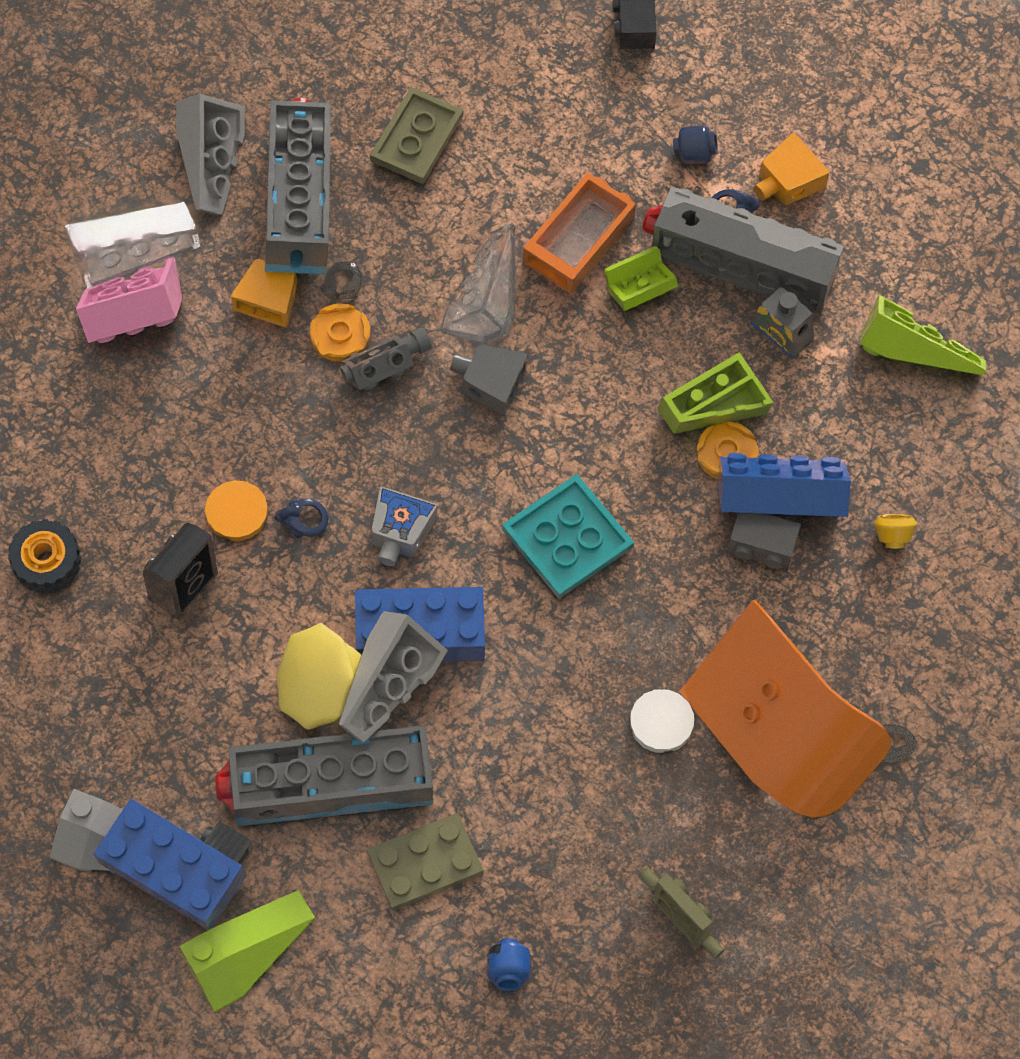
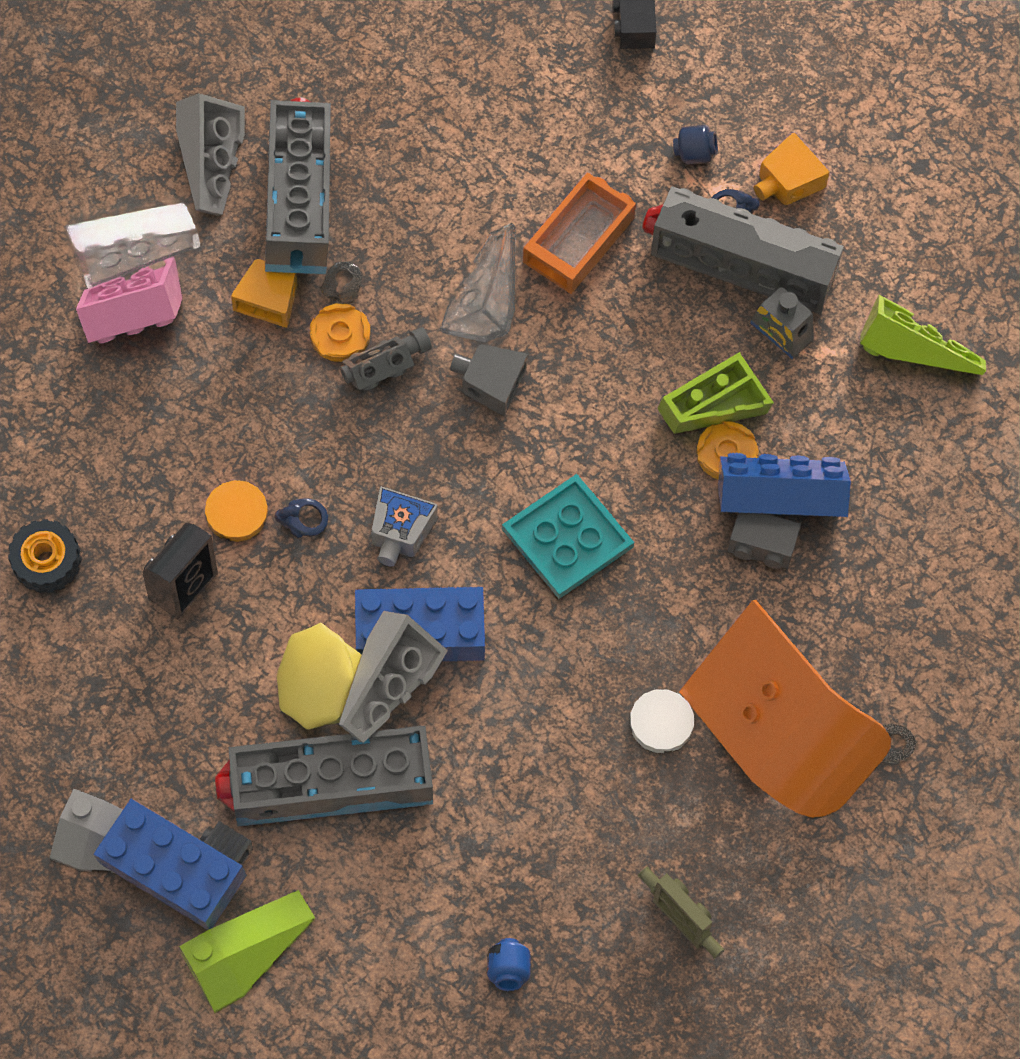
(416, 135): olive plate -> none
(425, 861): olive plate -> none
(639, 278): lime bracket -> none
(895, 529): yellow cone -> none

